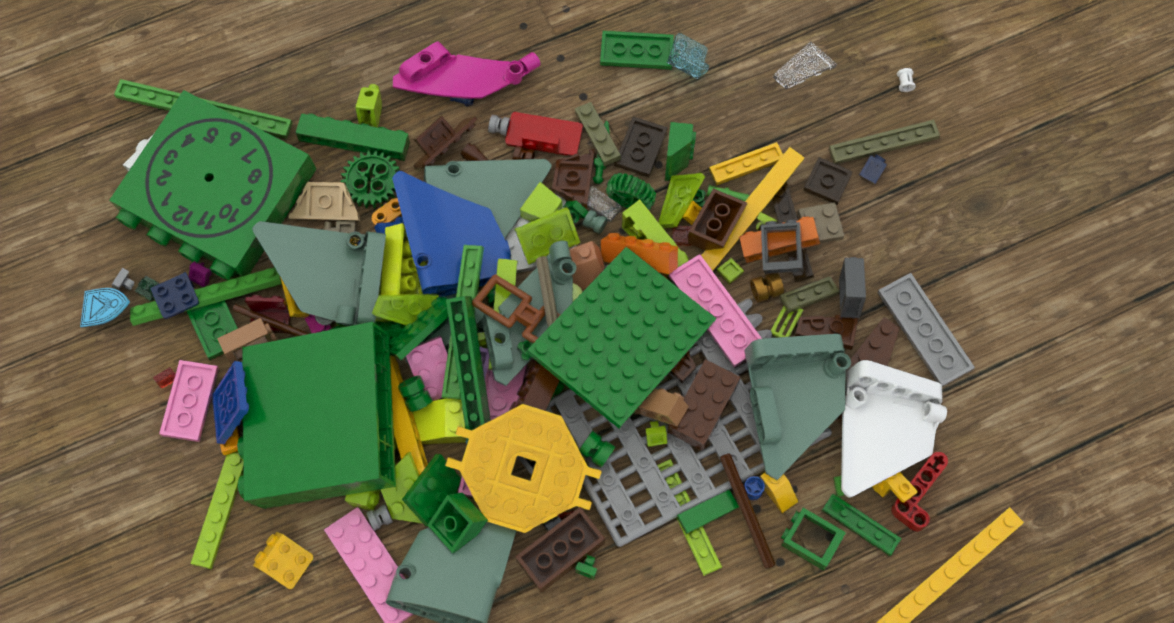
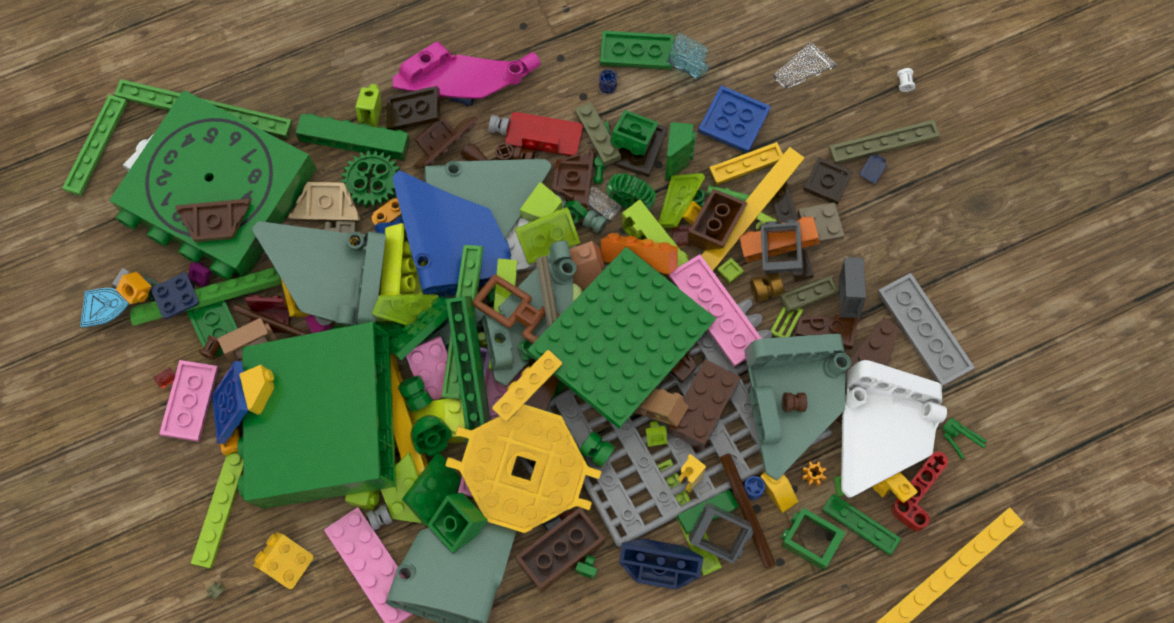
(95, 145): none -> bright green plate
(133, 288): none -> light orange brick
(210, 348): none -> reddish brown bush
(213, 219): none -> reddish brown wing
(215, 590): none -> olive plate
(257, 387): none -> yellow slope
(413, 108): none -> dark brown plate
(430, 435): none -> green cylinder
(504, 147): none -> reddish brown wheel
(527, 385): none -> yellow bracket
(608, 86): none -> clear blue wheel
(633, 132): none -> green plate
(660, 563): none -> dark blue wedge
(693, 470): none -> yellow hinge
(702, 524): none -> dark grey window
(734, 119): none -> blue plate
(794, 402): none -> reddish brown wheel
(819, 475): none -> light orange gear
(954, 428): none -> green plant

